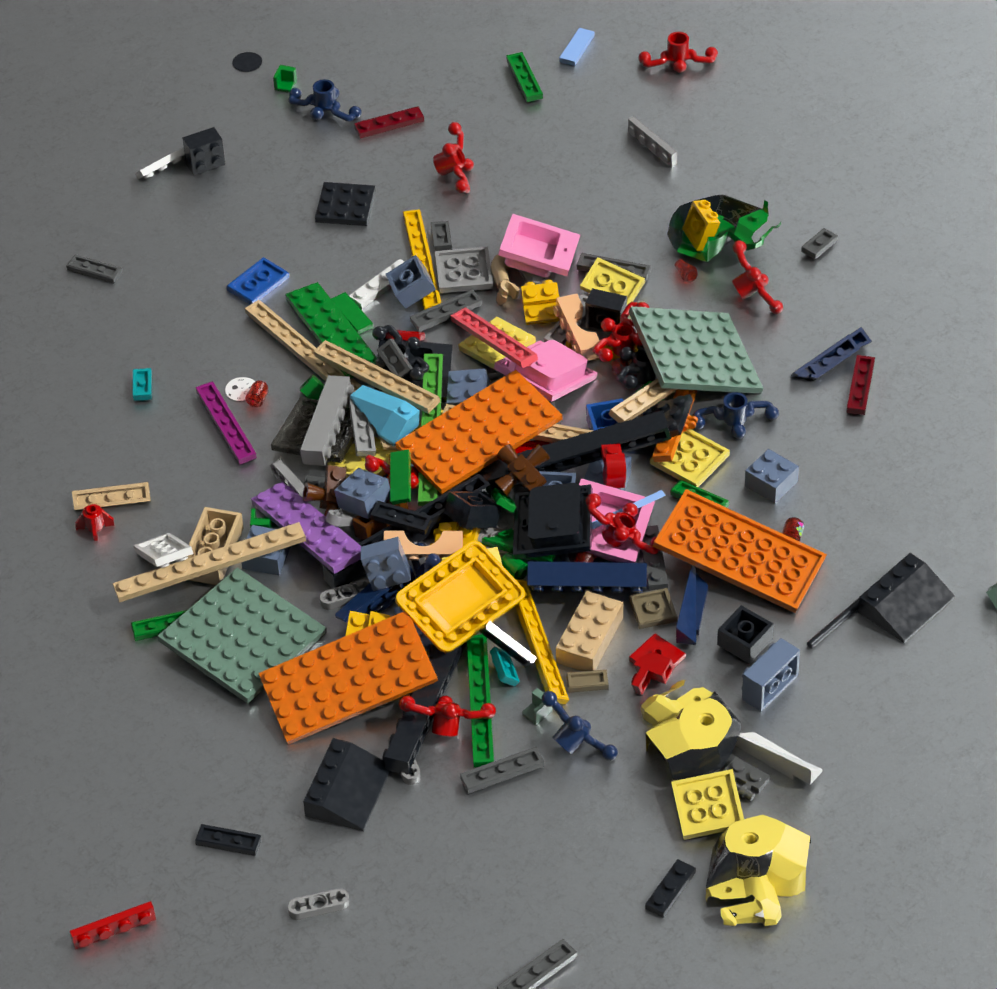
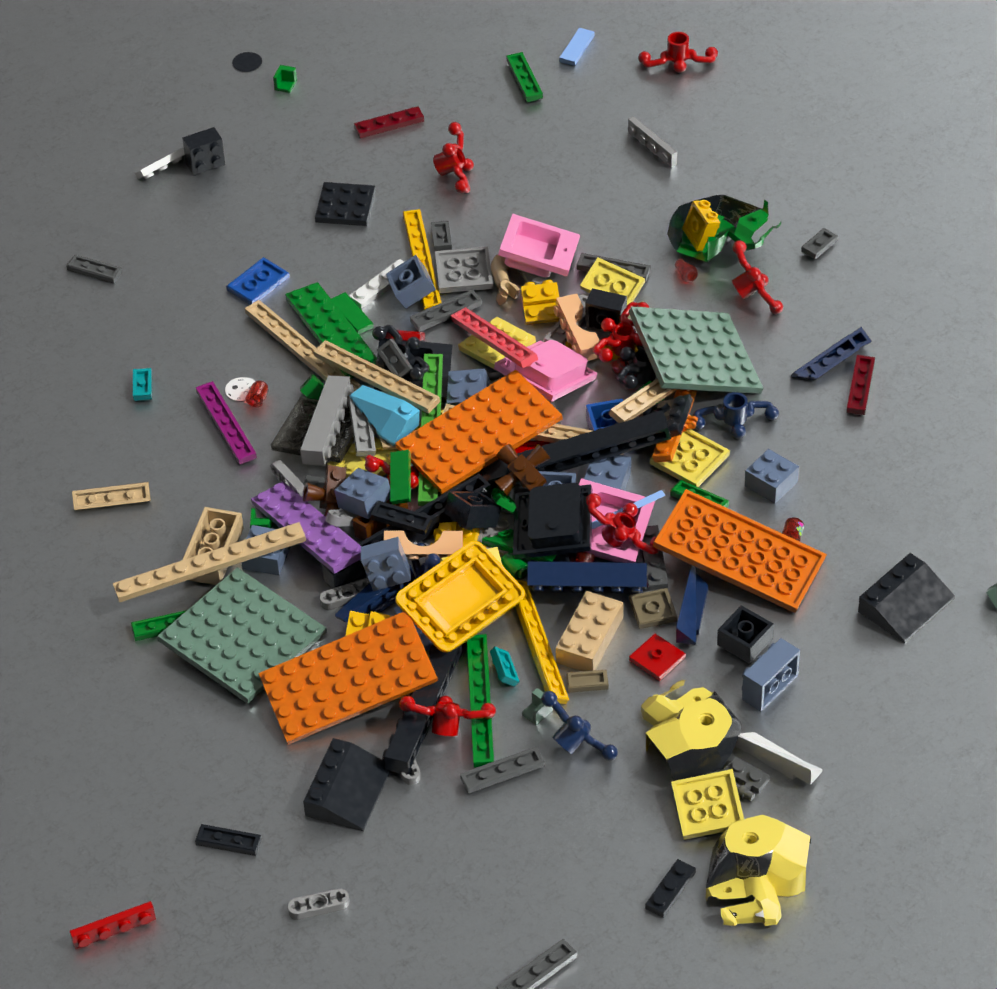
(93, 519): red brick -> none
(163, 550): white plate -> none
(323, 99): dark blue wheel -> none
(507, 644): tile -> none
(614, 466): red brick -> none
(651, 667): red brick -> none
(833, 624): black bar -> none

